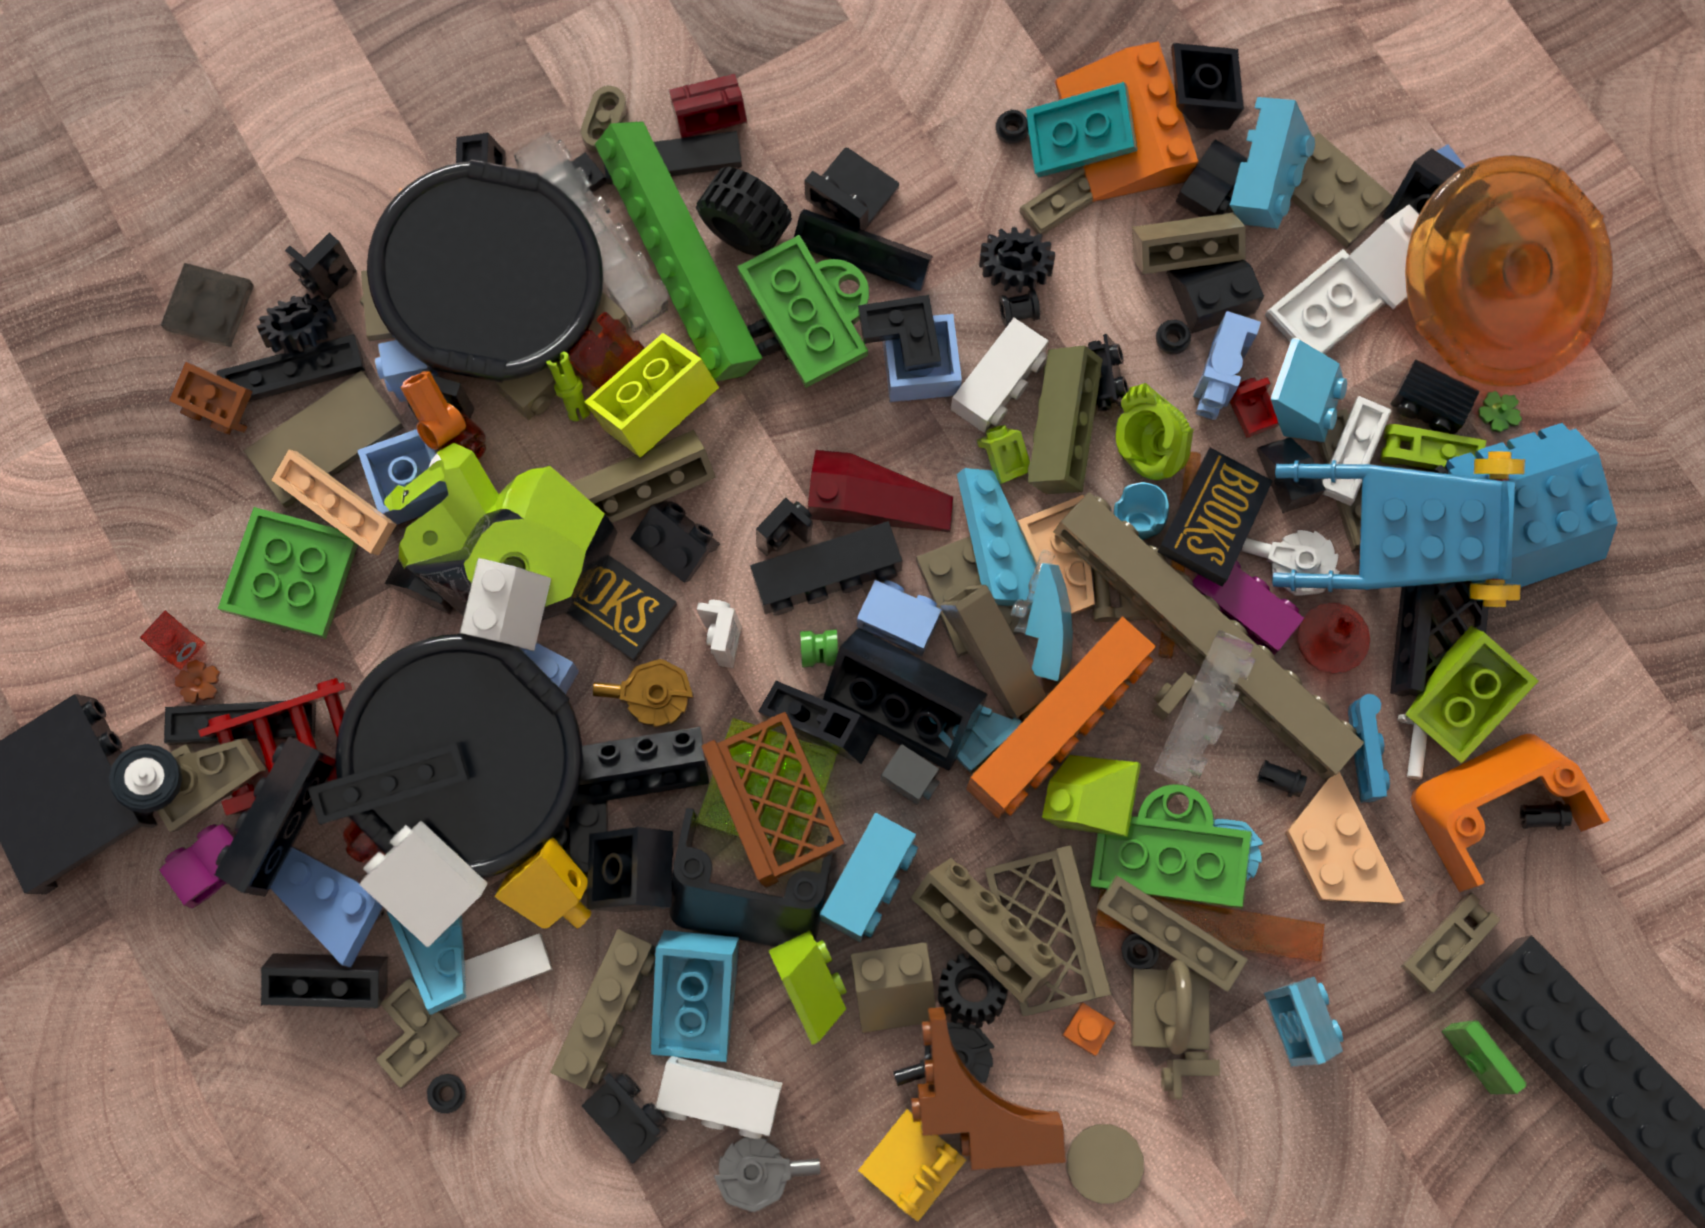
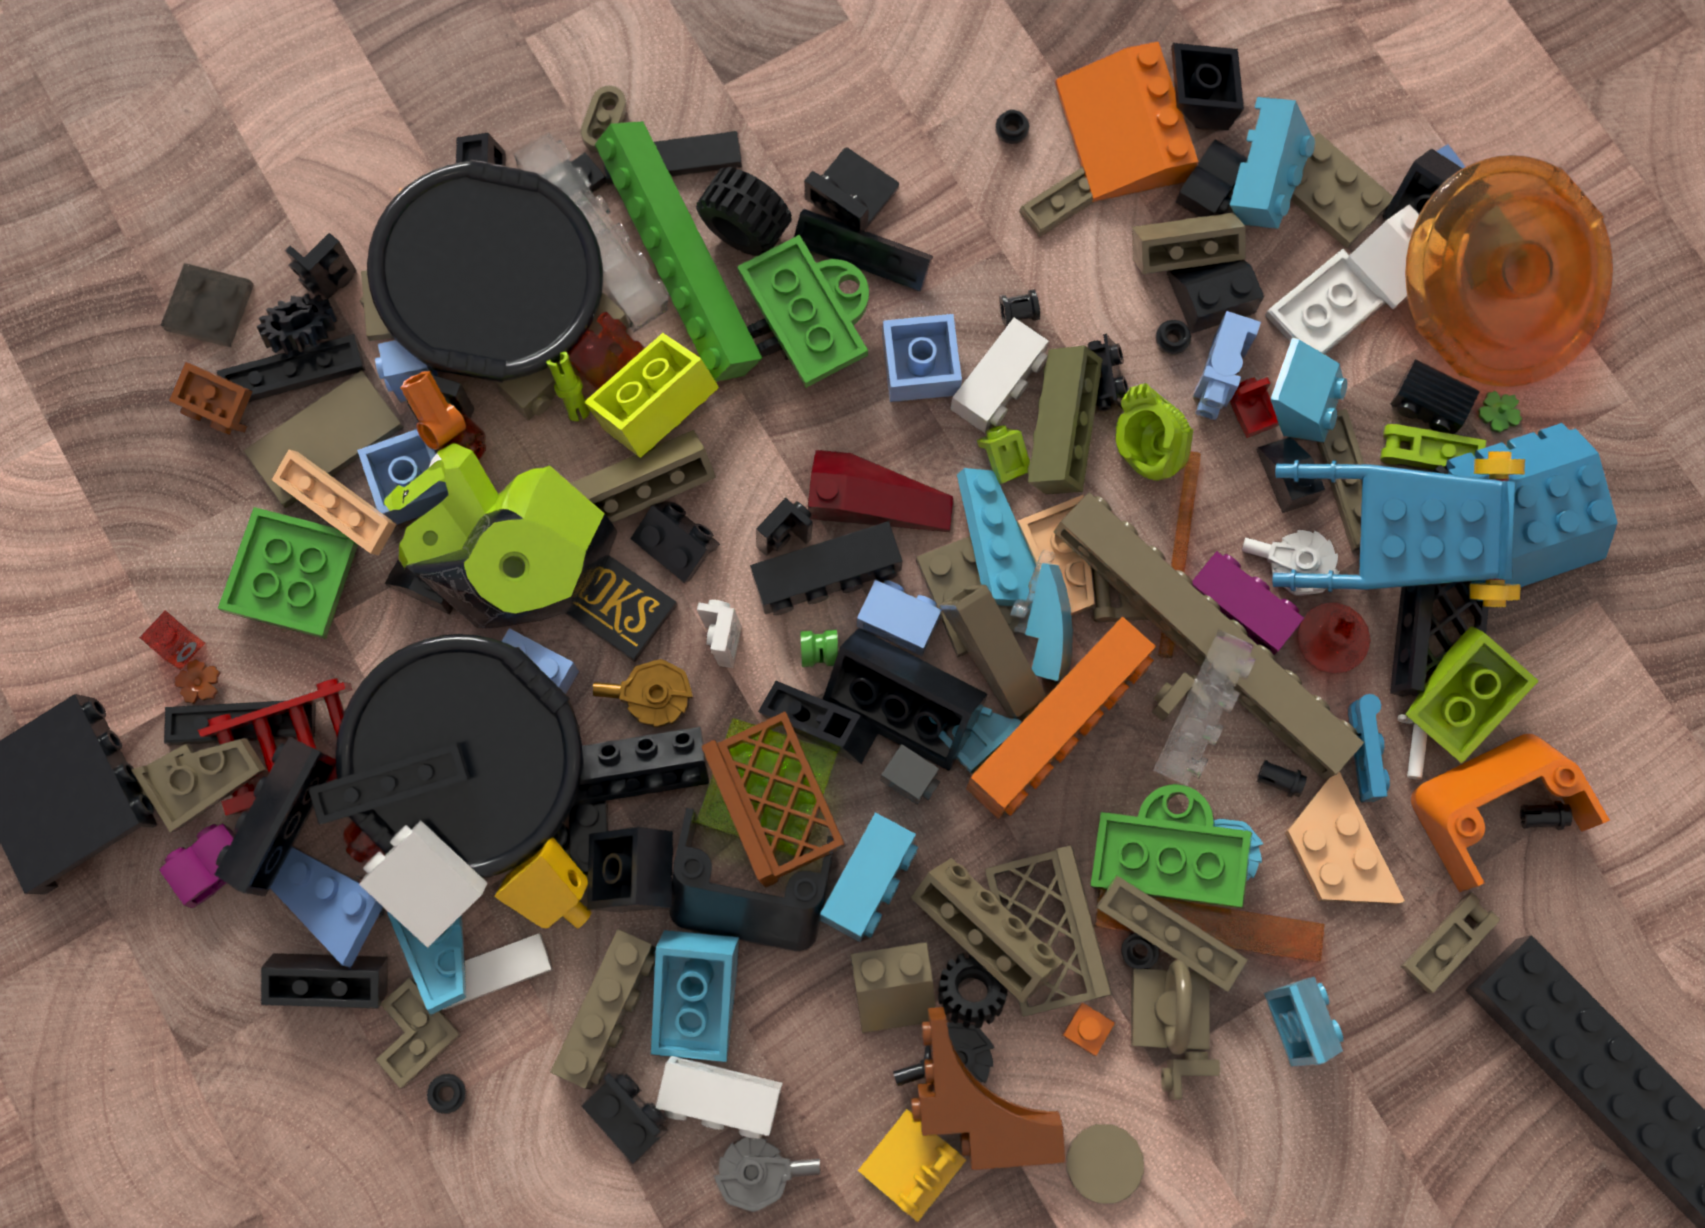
(145, 778): black wheel -> none
(505, 604): white slope -> none
(708, 106): dark red brick -> none
(809, 983): lime slope -> none
(909, 322): black plate -> none
(1016, 259): black gear -> none
(1081, 129): teal plate -> none
(1092, 795): lime slope -> none
(1143, 507): medium azure hair -> none
(1215, 517): black tile -> none
(1357, 446): white tile -> none
(1484, 1057): bright green plate -> none

